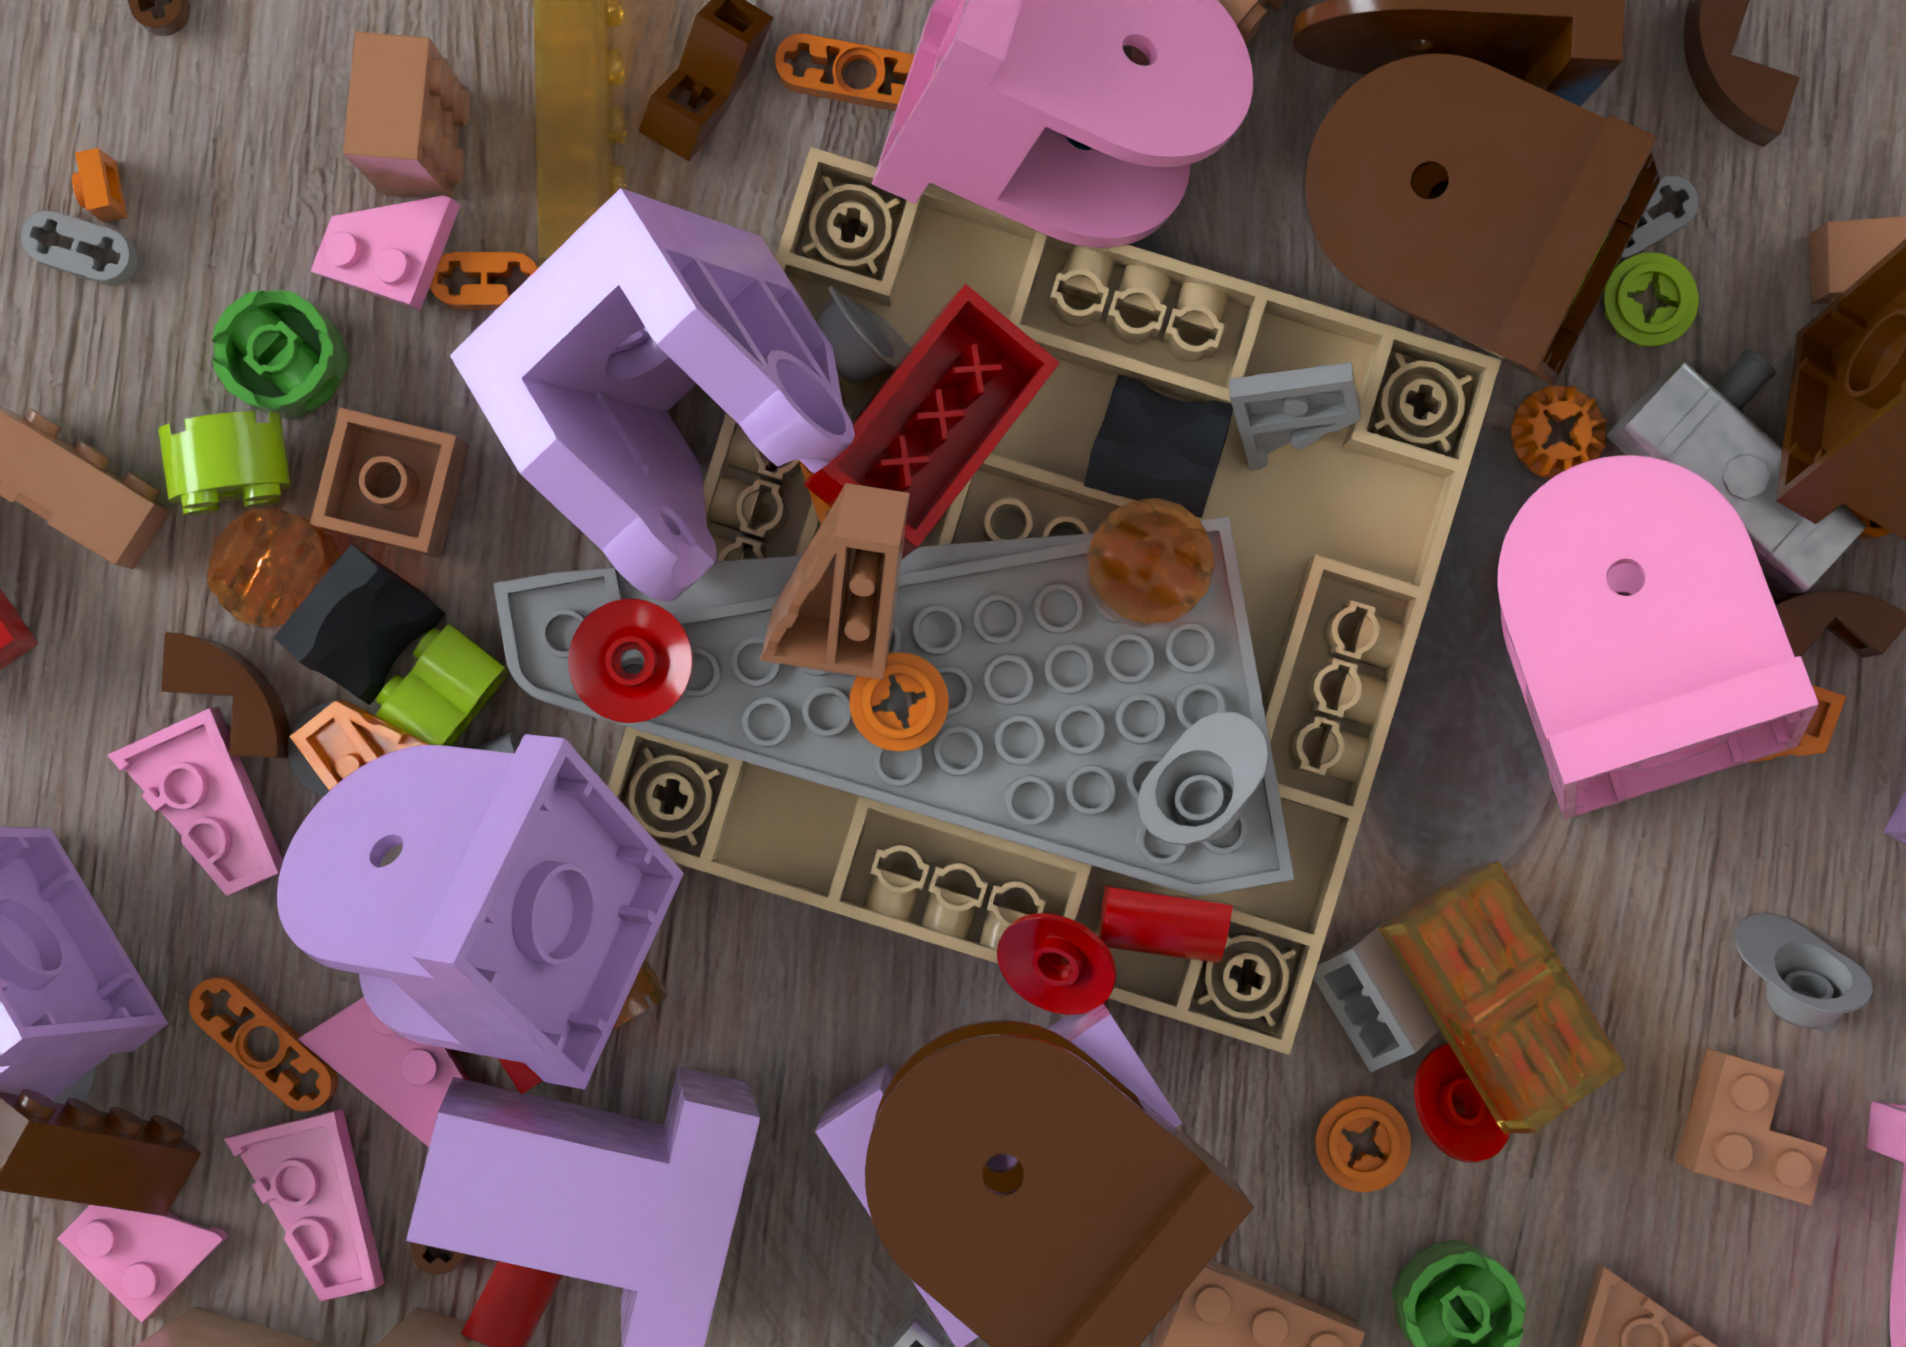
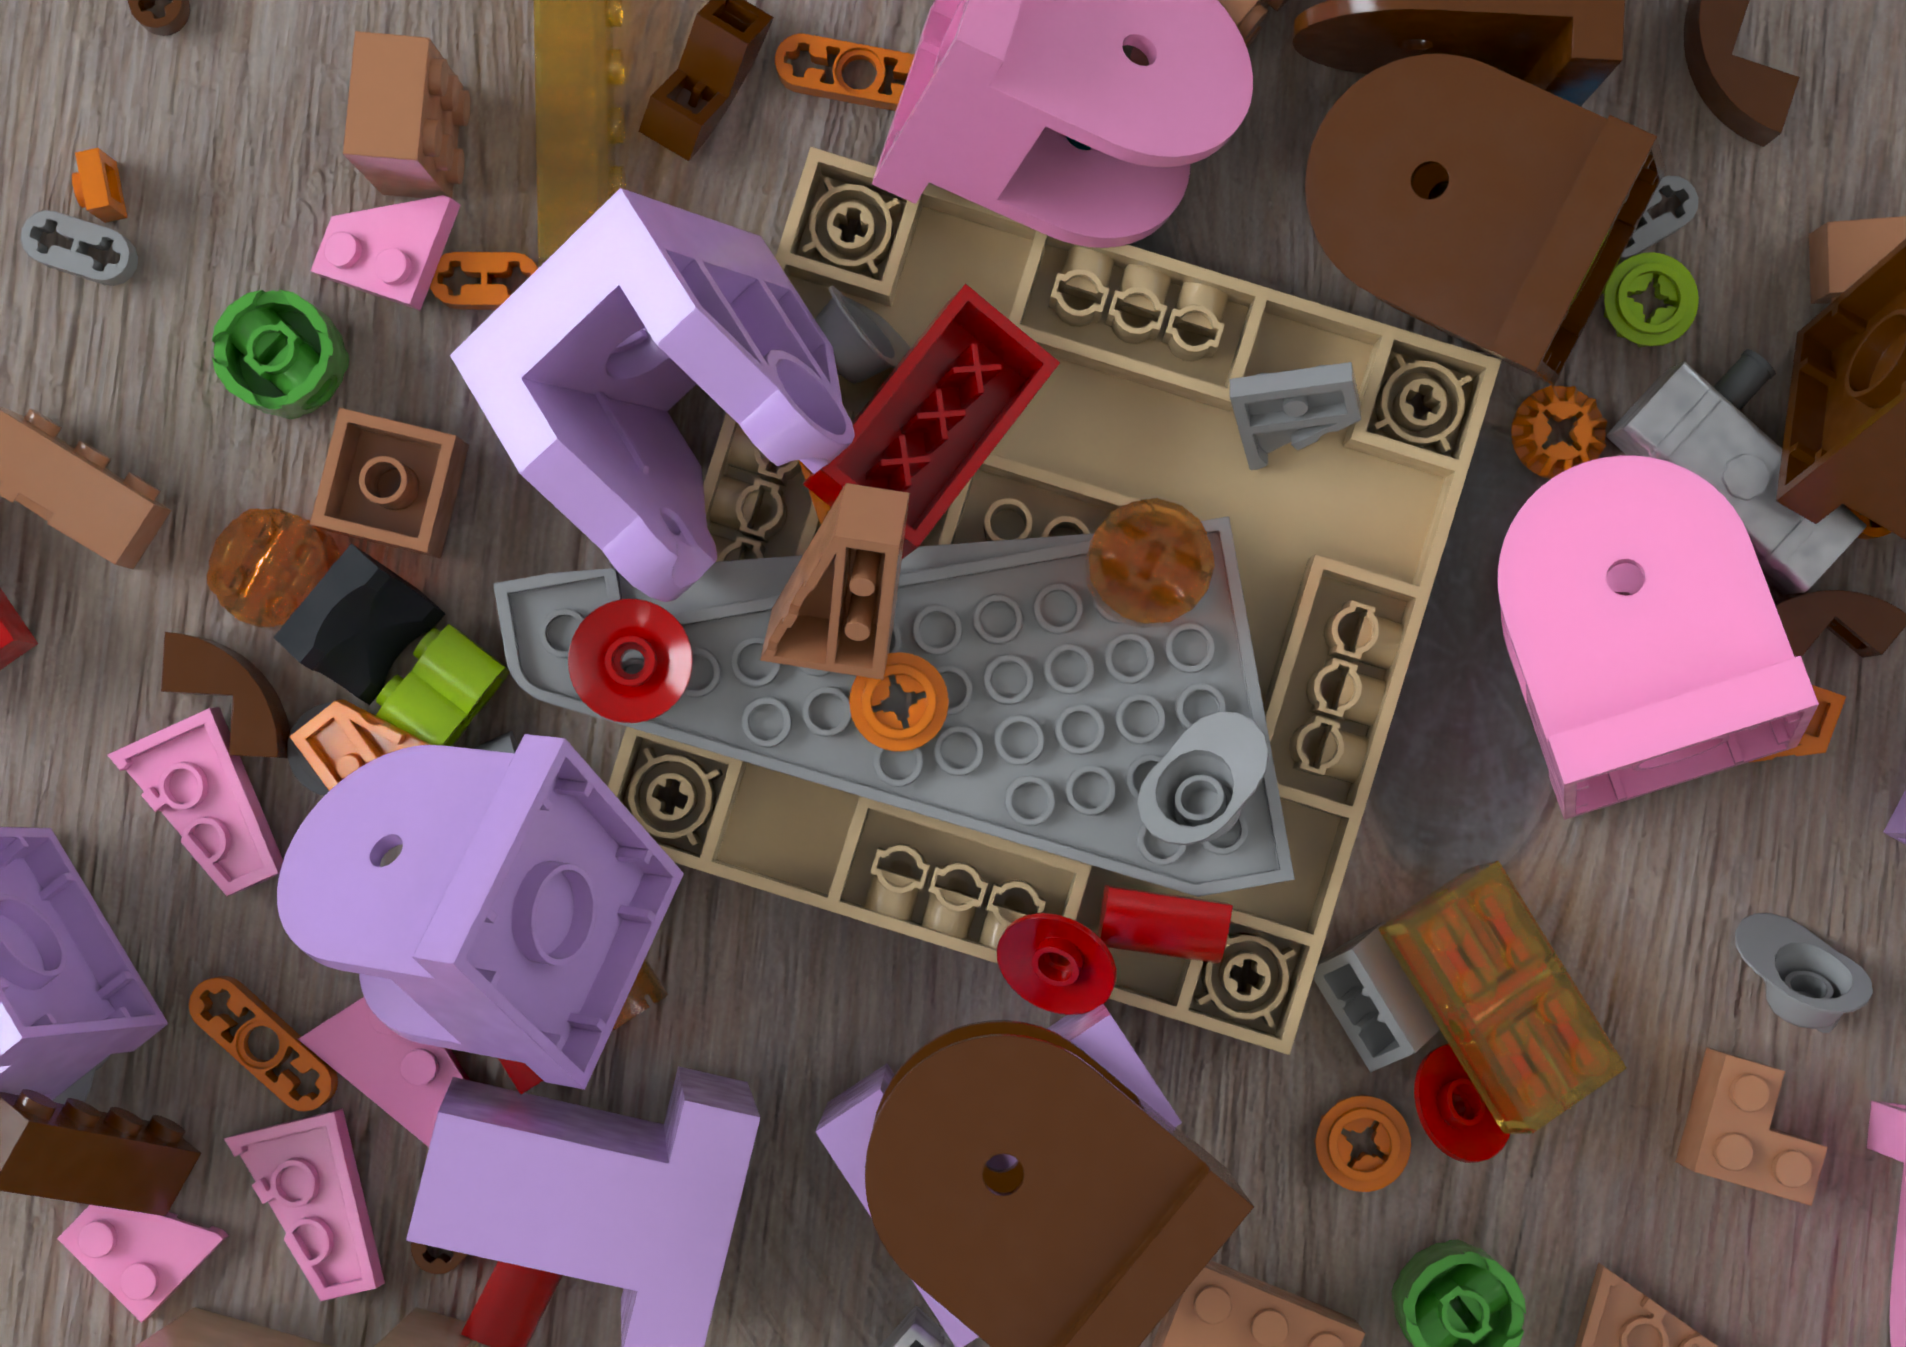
(225, 461): lime brick -> none
(1158, 446): black brick -> none

